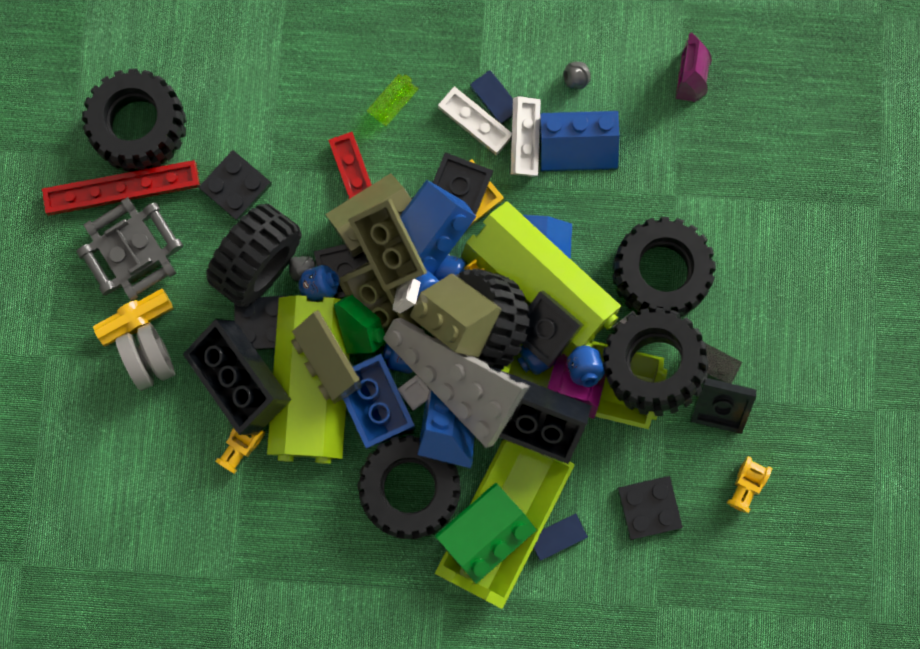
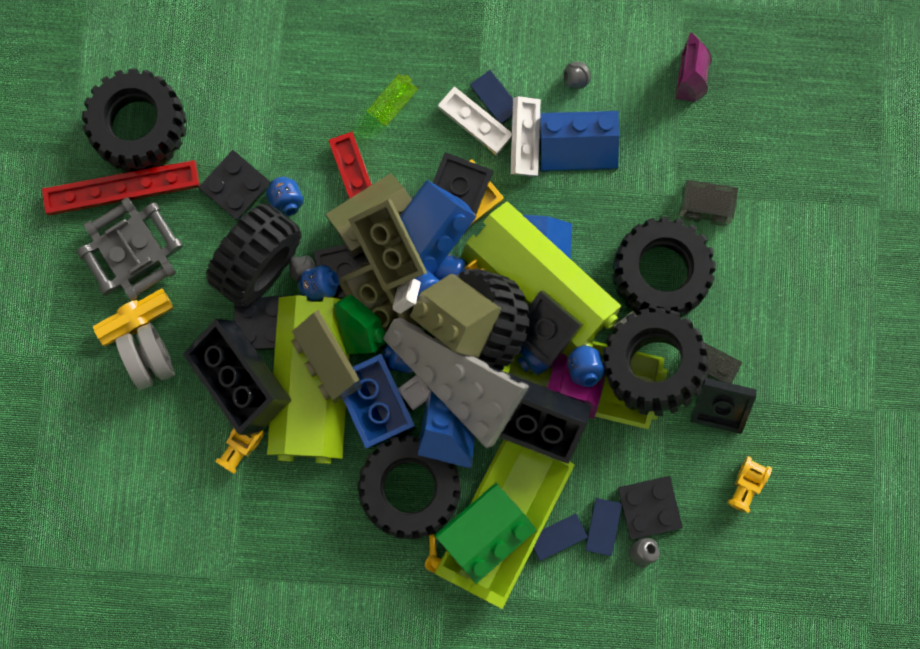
(284, 195): none -> blue head
(432, 561): none -> yellow hand
(603, 527): none -> dark blue tile
(644, 552): none -> dark grey piece
(708, 202): none -> clear smoke brick

